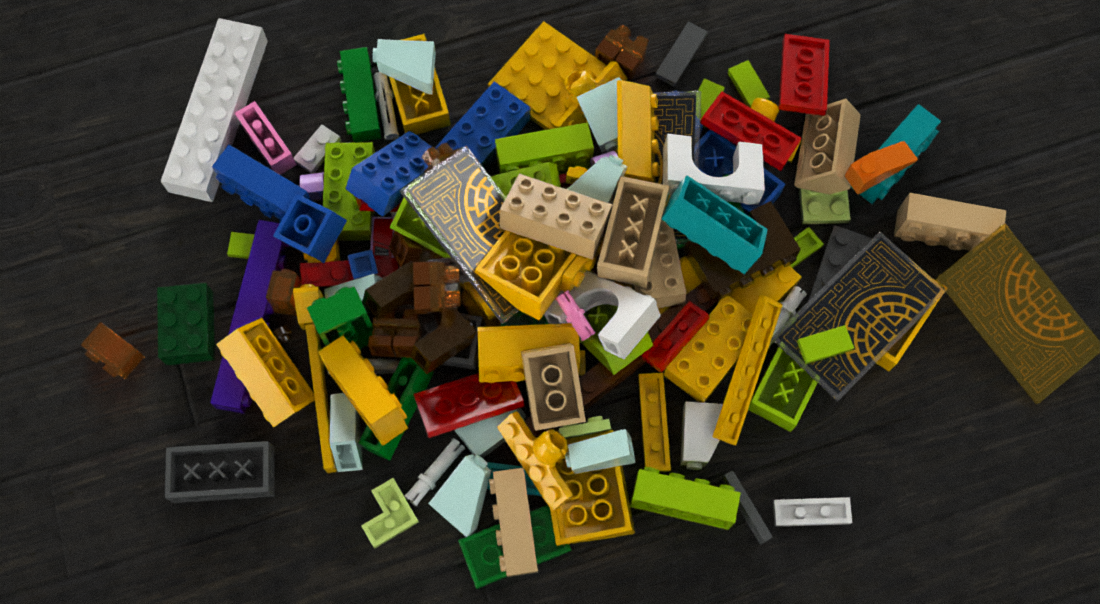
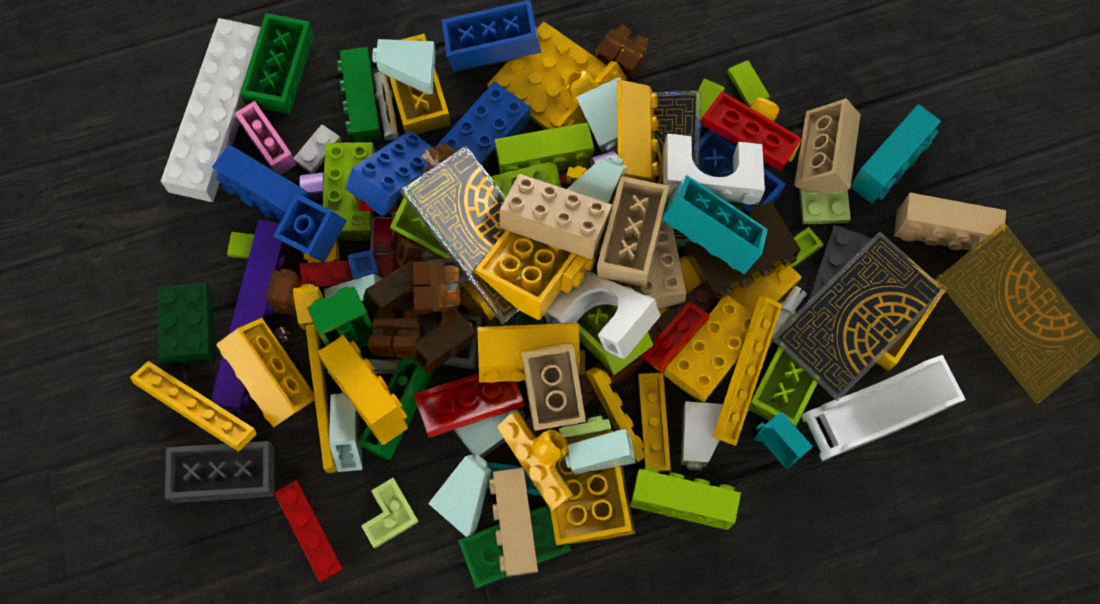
(111, 350): clear orange brick -> none
(193, 406): none -> yellow plate
(277, 63): none -> green brick
(308, 531): none -> red plate
(434, 472): white pin -> none
(491, 36): none -> blue brick
(575, 315): bright pink pin -> none
(611, 403): none -> yellow plate
(681, 54): dark grey tile -> none
(748, 509): dark grey tile -> none
(783, 440): none -> teal container
(804, 75): red plate -> none
(812, 511): white plate -> none
(825, 344): lime tile -> none
(879, 166): orange slope -> none
(884, 407): none -> white windscreen

